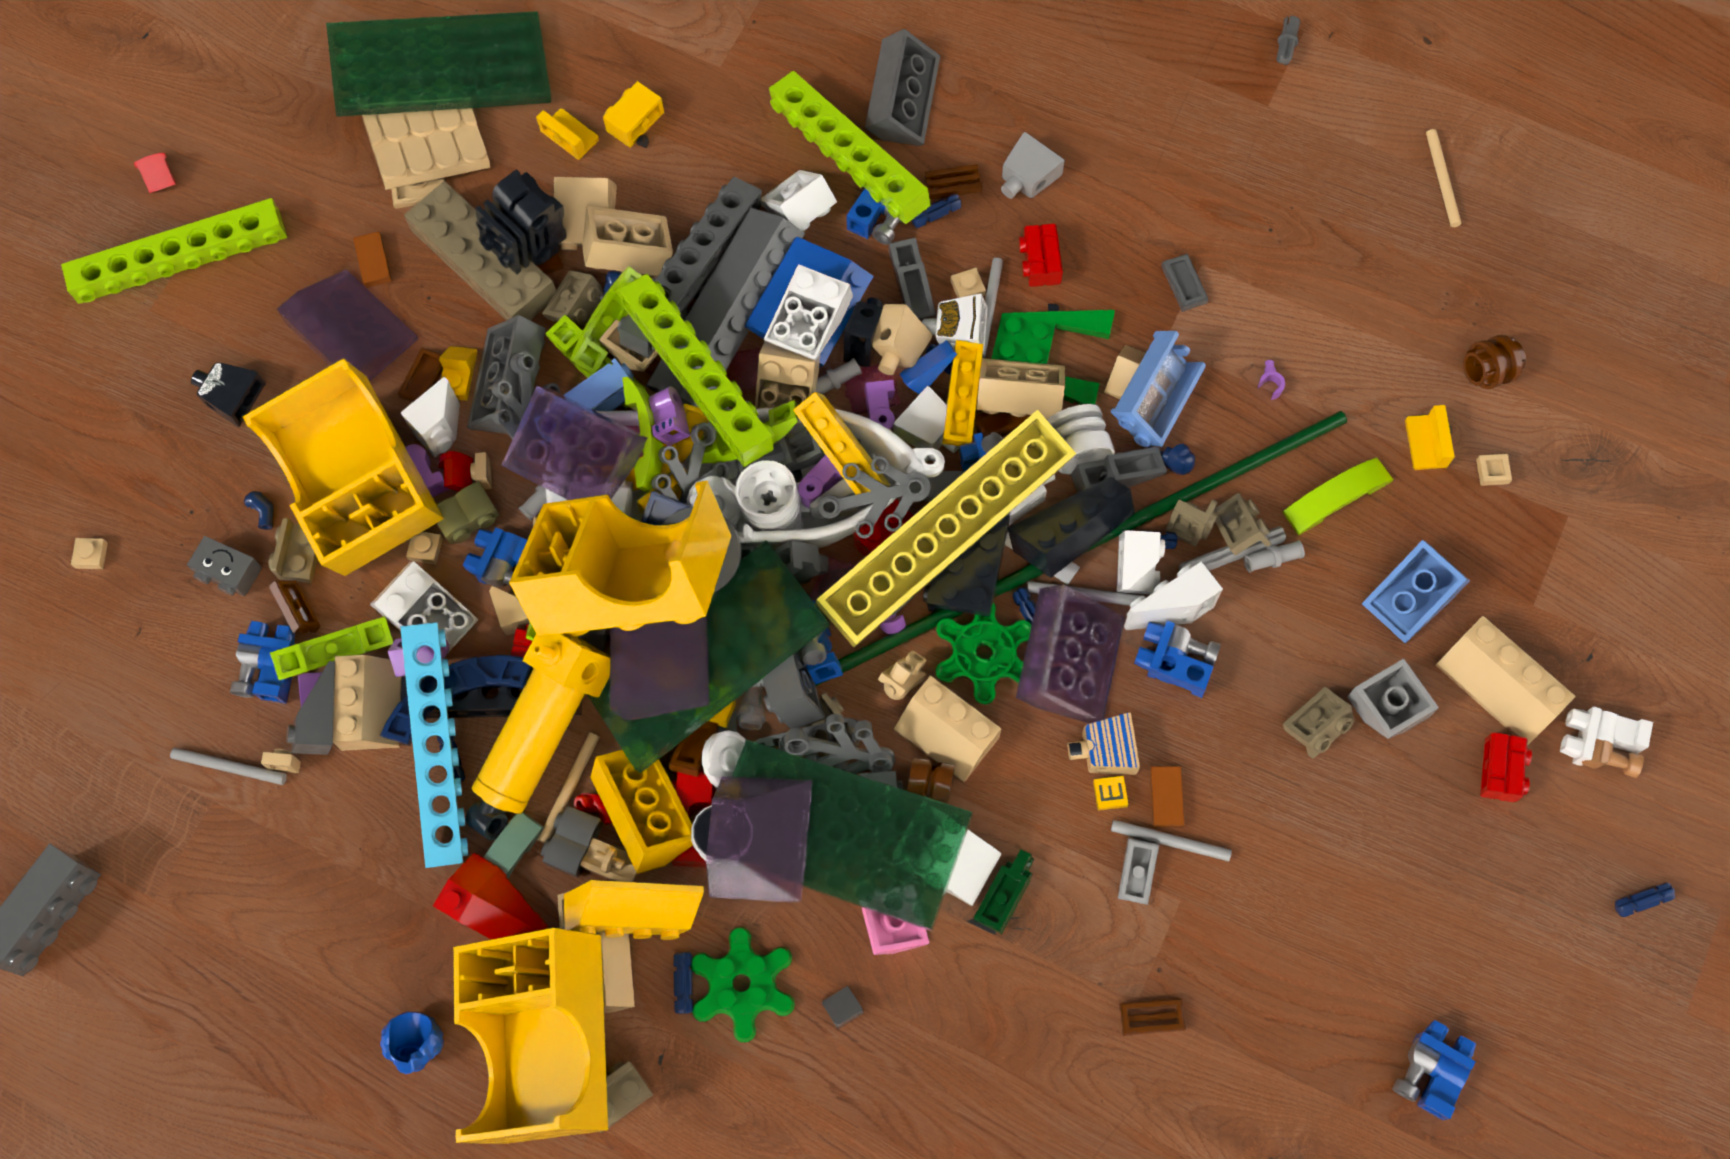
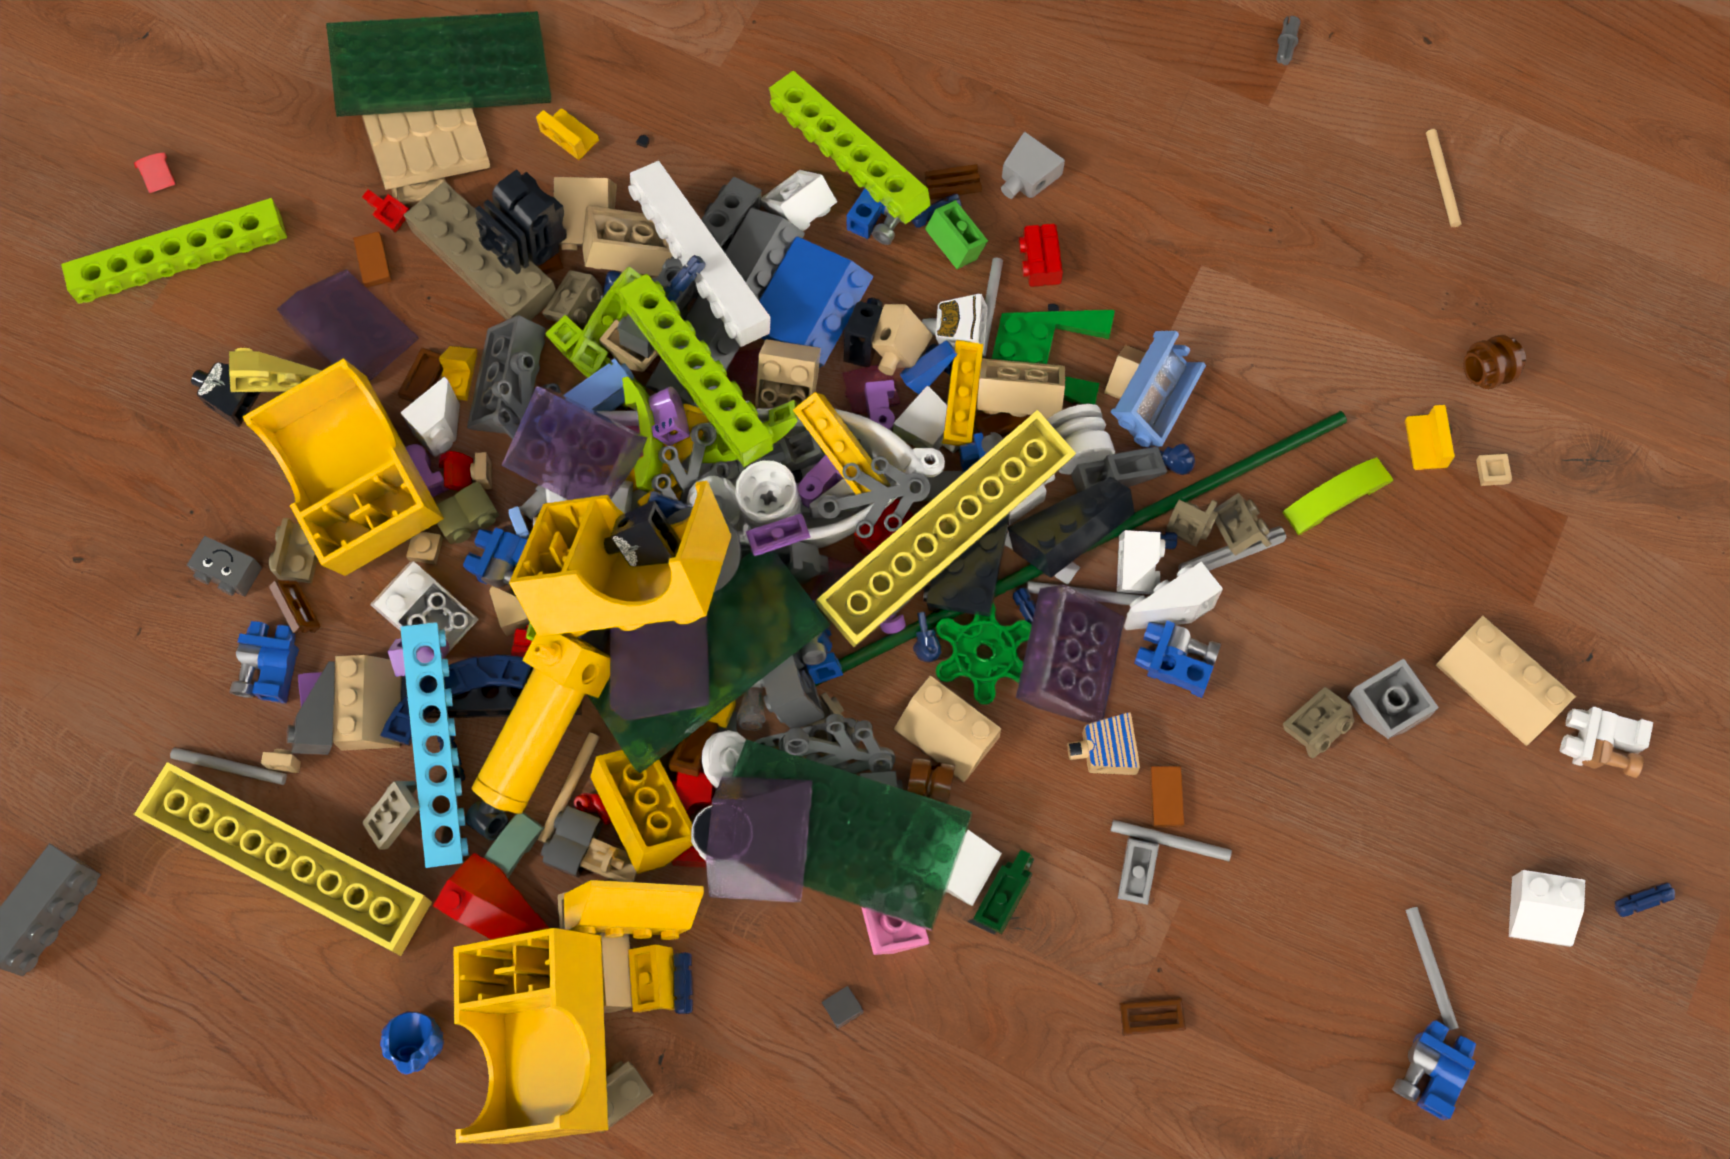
(89, 553): tan plate -> none
(264, 373): none -> light yellow wedge
(264, 506): dark blue arm -> none
(284, 858): none -> light yellow brick
(321, 650): lime slope -> none
(387, 211): none -> red plate
(391, 813): none -> dark tan bracket
(519, 523): none -> light blue tile
(633, 114): yellow brick -> none
(643, 537): none -> black torso
(652, 978): none -> yellow panel
(684, 277): none -> dark blue axle
(688, 236): none -> white brick
(745, 1005): green plate -> none
(777, 534): none -> medium lavender slope
(809, 312): white slope -> none
(838, 376): light grey pin -> none
(902, 89): dark grey slope -> none
(903, 675): tan hips -> none
(911, 277): dark grey slope -> none
(927, 645): none -> dark blue piece
(956, 234): none -> bright green brick
(968, 283): tan plate -> none
(1110, 793): yellow tile -> none
(1184, 282): dark grey tile -> none
(1271, 375): medium lavender piece -> none
(1274, 556): light grey pin -> none
(1415, 591): medium blue slope -> none
(1432, 968): none -> light grey bar
(1505, 767): red brick -> none
(1546, 907): none -> white slope

